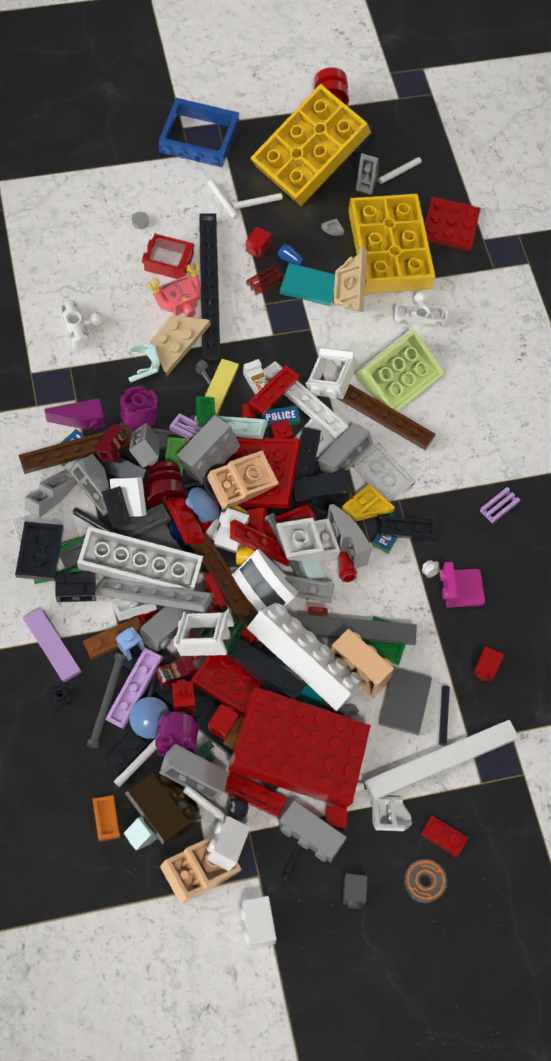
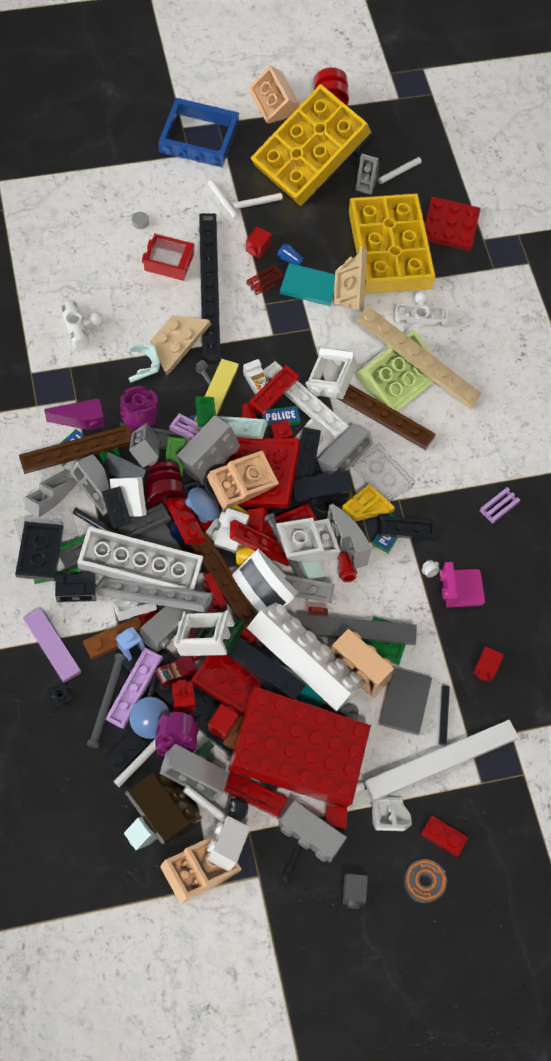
(106, 818): orange tile -> none
(111, 443): dark red leg -> none
(179, 295): coral torso -> none
(258, 922): white brick -> none
(273, 95): none -> light nougat slope
(333, 227): light grey tile -> none
(418, 357): none -> tan plate

